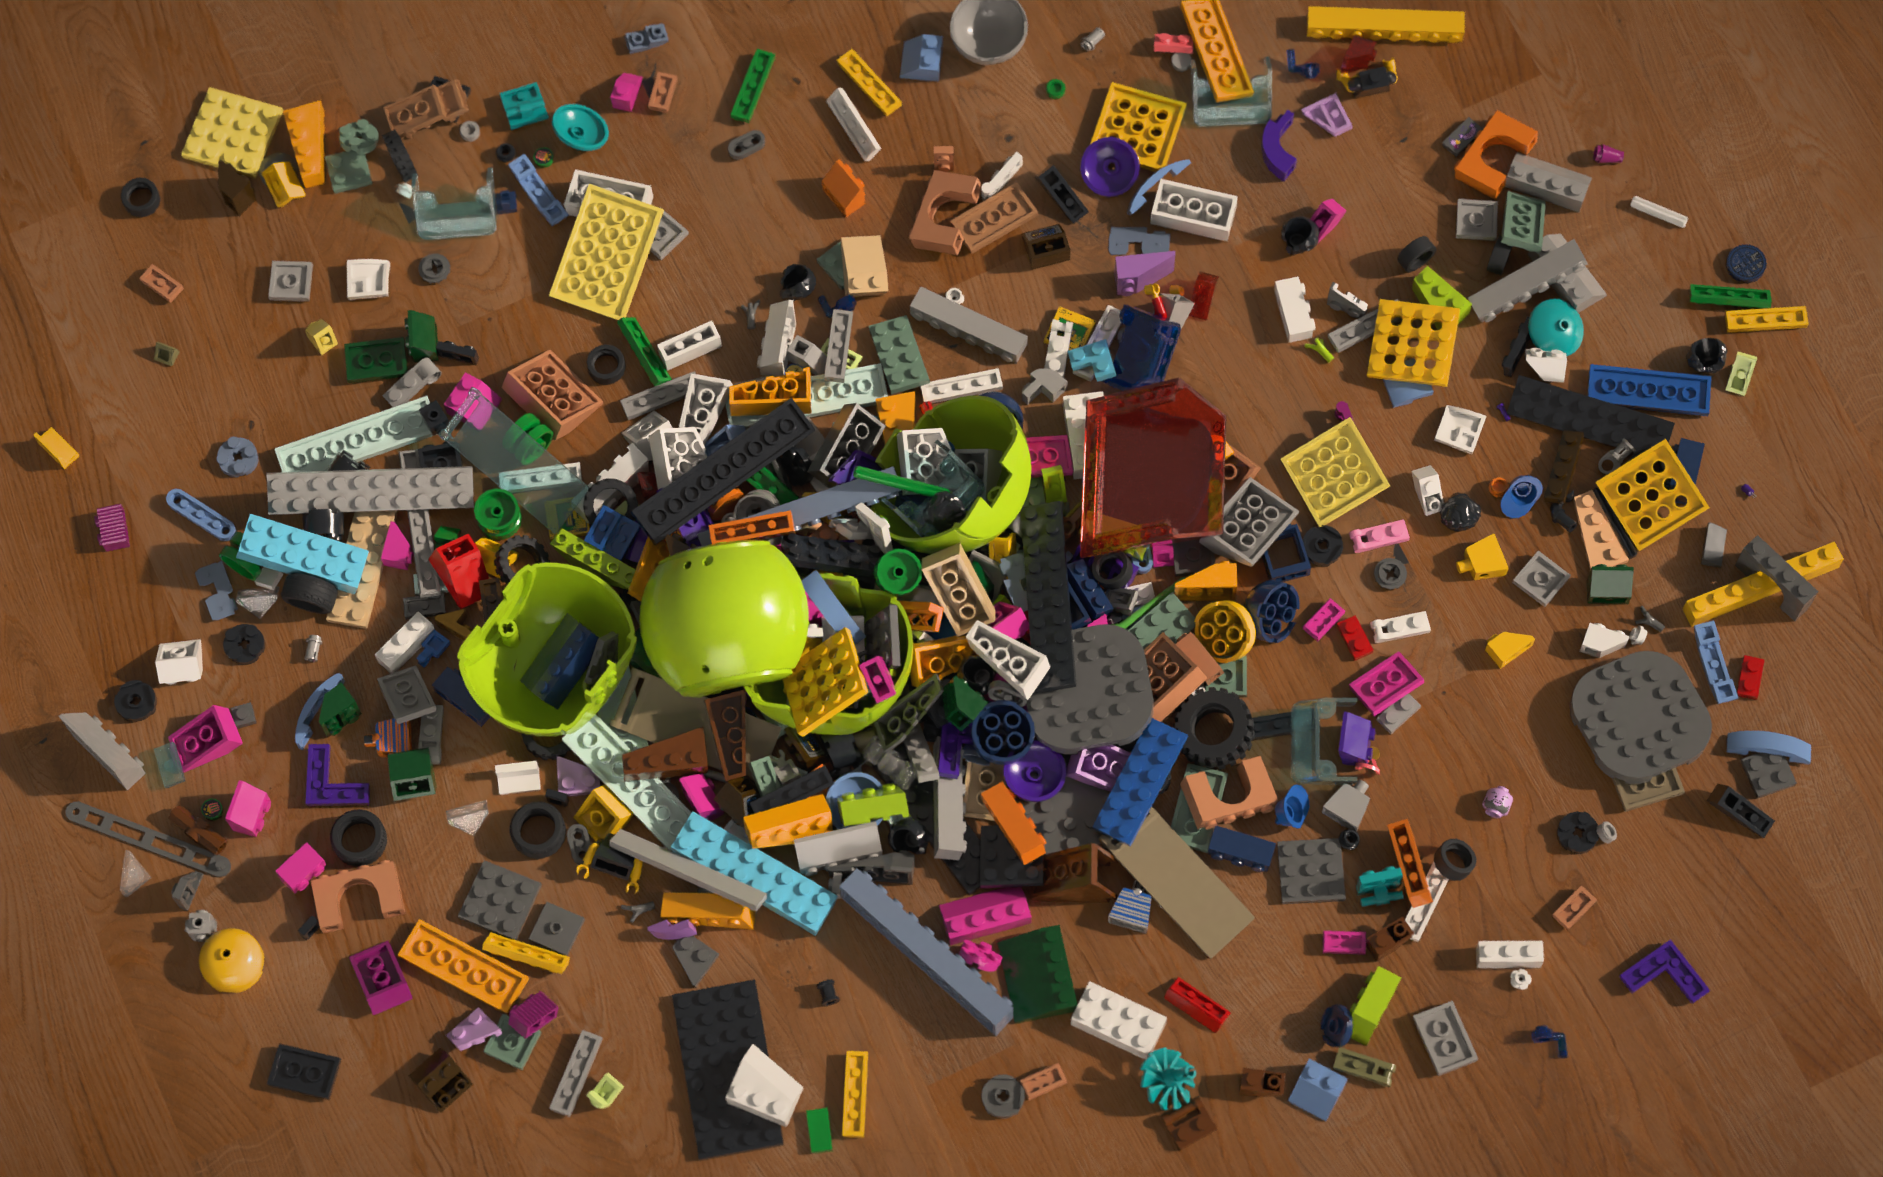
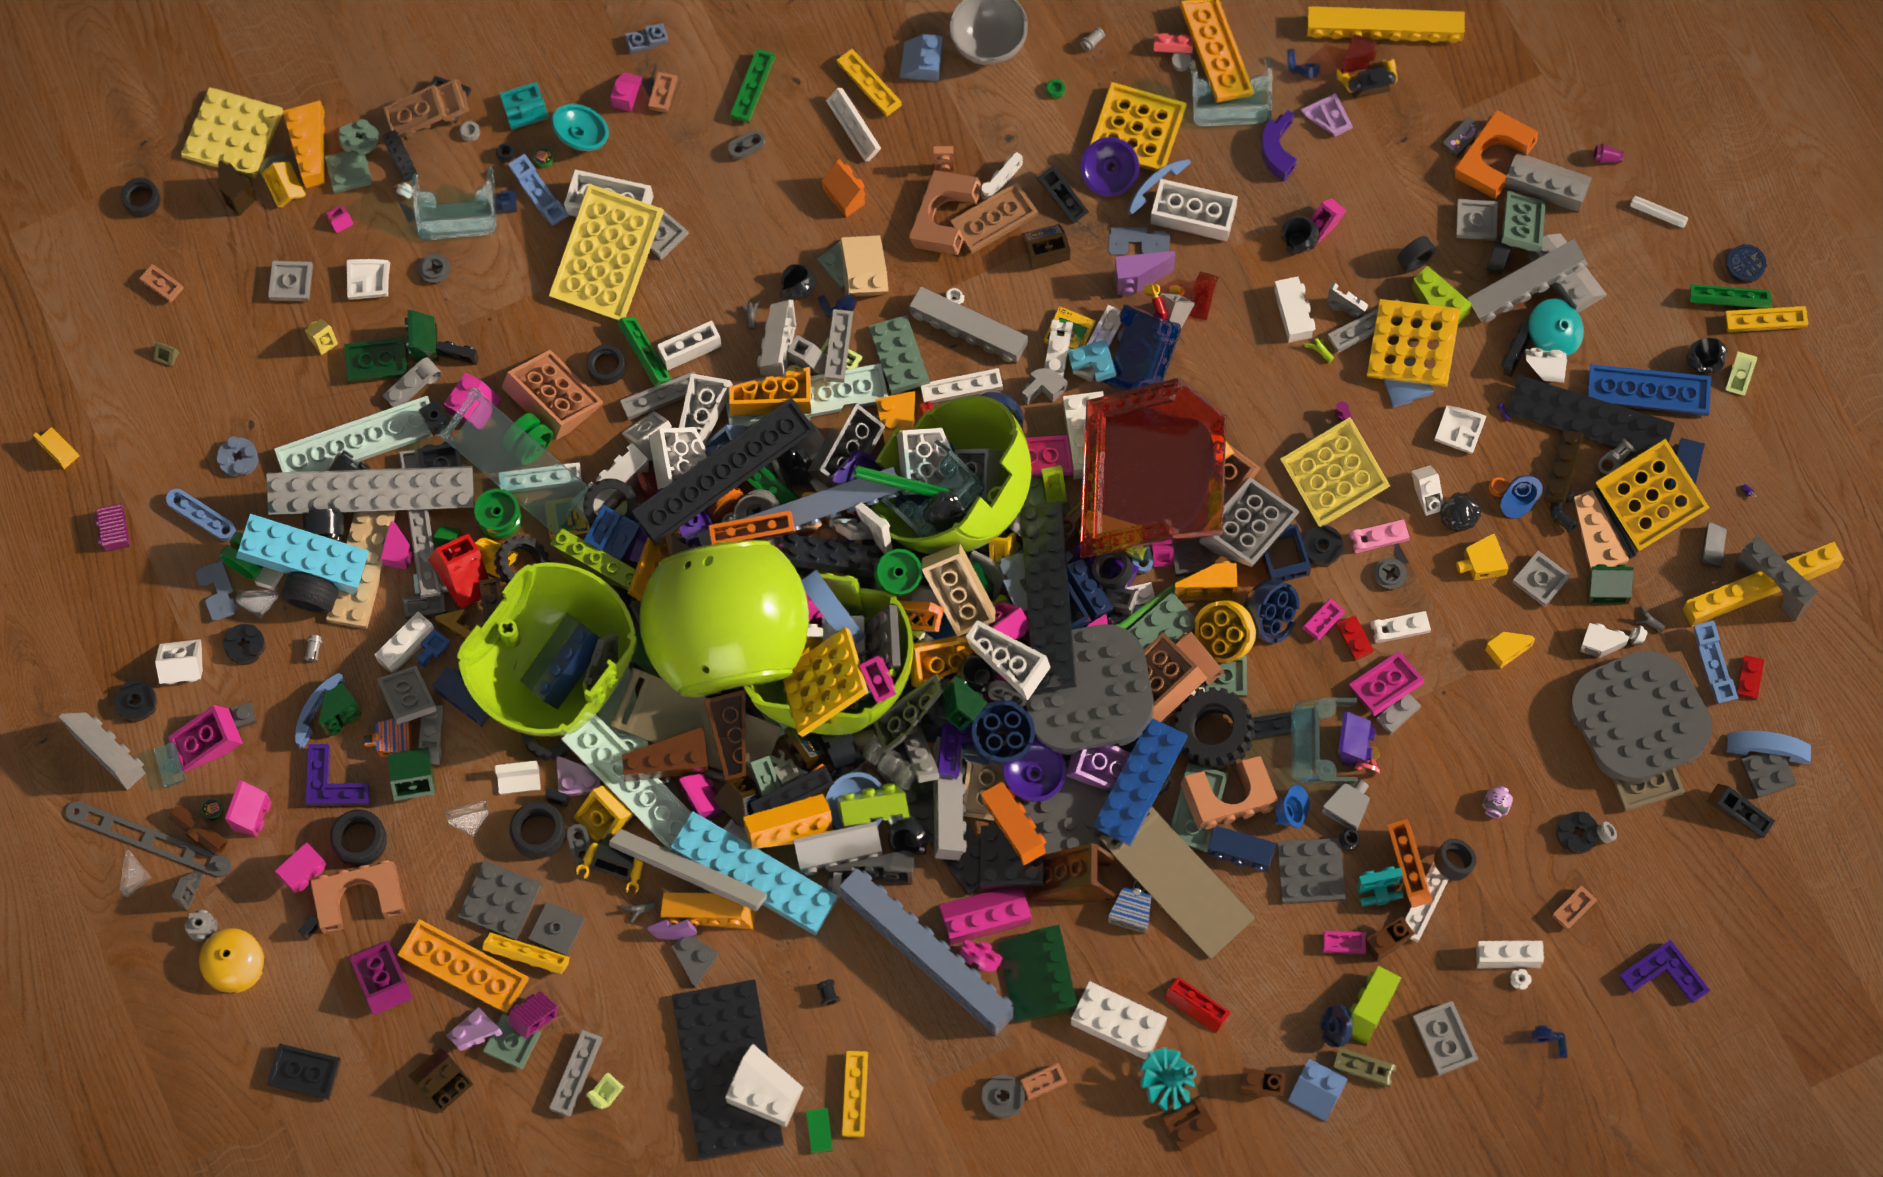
(339, 218): none -> dark pink slope

